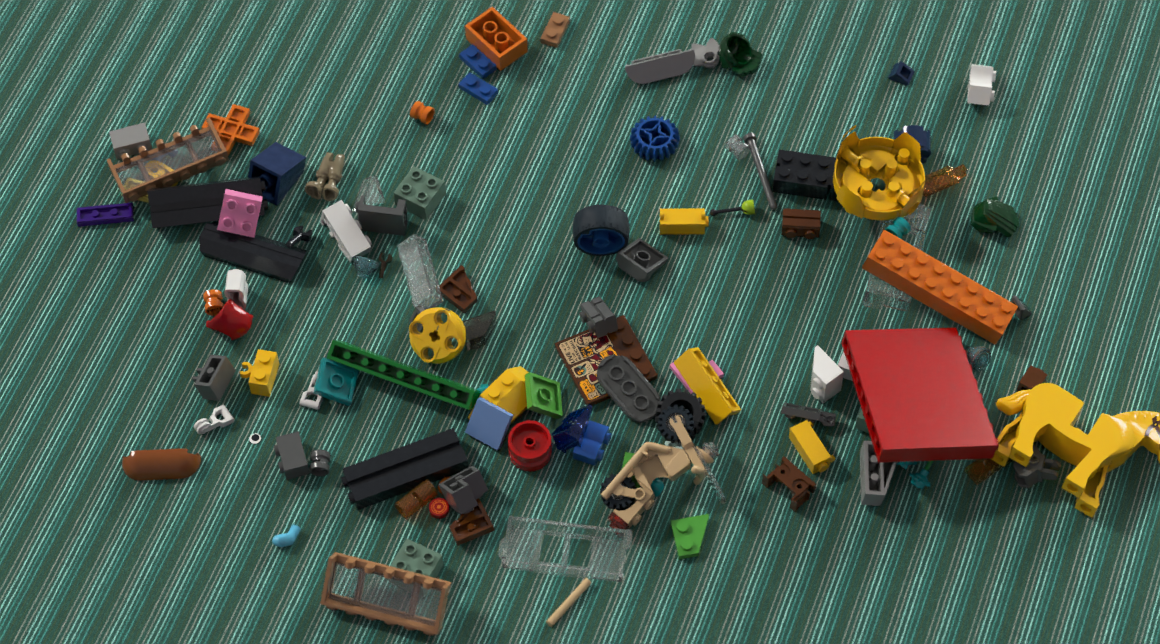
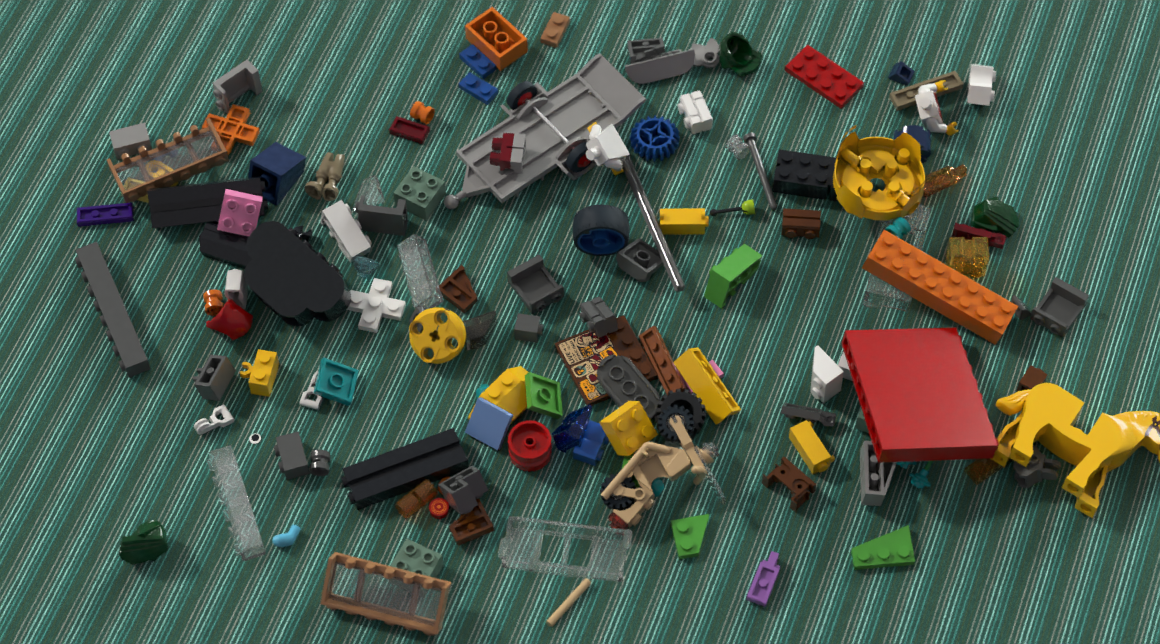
(112, 309): none -> dark grey brick
(145, 543): none -> dark green hair
(160, 464): dark orange brick -> none
(235, 84): none -> light grey panel
(237, 504): none -> clear brick
(293, 276): none -> black brick
(376, 305): none -> white plate
(384, 263): dark brown hand -> none
(403, 374): green brick -> none
(409, 130): none -> dark red tile
(512, 152): none -> hips
(528, 327): none -> dark grey brick
(535, 285): none -> dark grey panel
(553, 127): none -> light grey piece
(606, 147): none -> white torso
(628, 428): none -> yellow brick
(644, 48): none -> dark grey wing
(653, 224): none -> dark grey axle
(661, 360): none -> dark orange tile
(695, 112): none -> white brick
(730, 273): none -> bright green wedge
(764, 580): none -> medium lavender hinge
(824, 76): none -> red plate
(885, 551): none -> bright green wing
(906, 97): none -> dark tan plate
(930, 110): none -> white torso
(968, 255): none -> clear yellow brick
(978, 357): clear light blue brick -> none
(994, 239): none -> dark red hinge
(1059, 307): none -> dark grey panel

